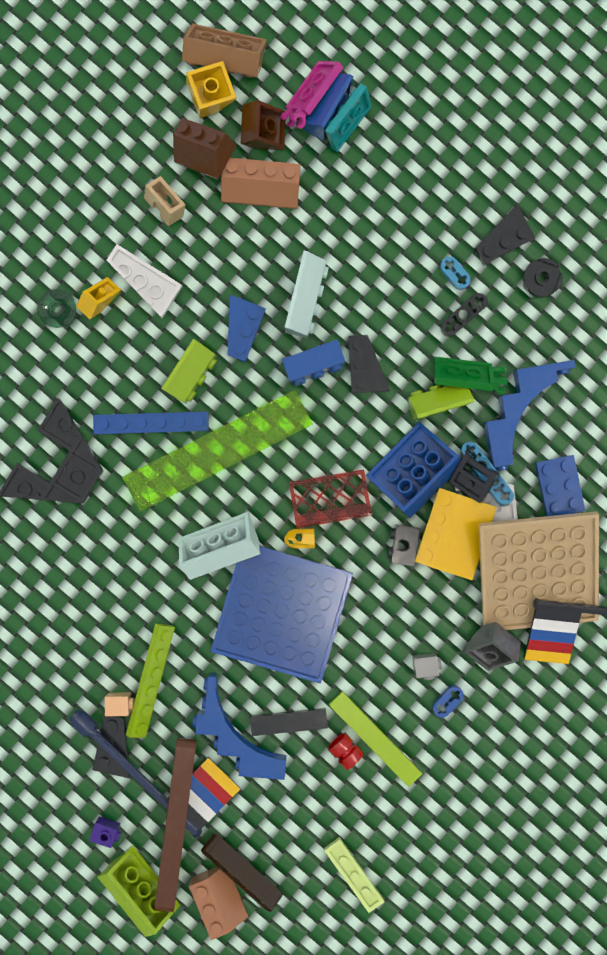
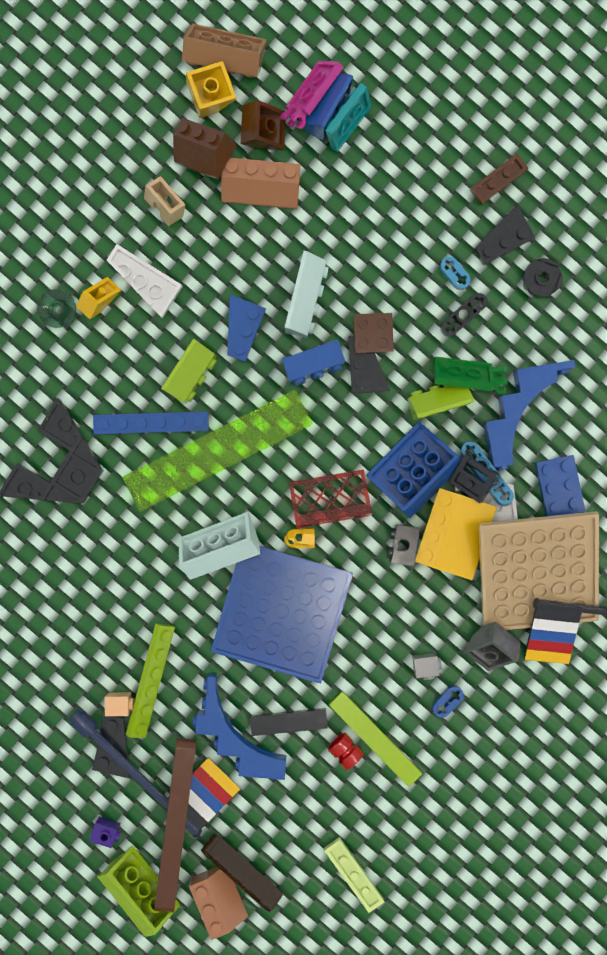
(373, 332): none -> reddish brown hinge
(499, 179): none -> reddish brown plate

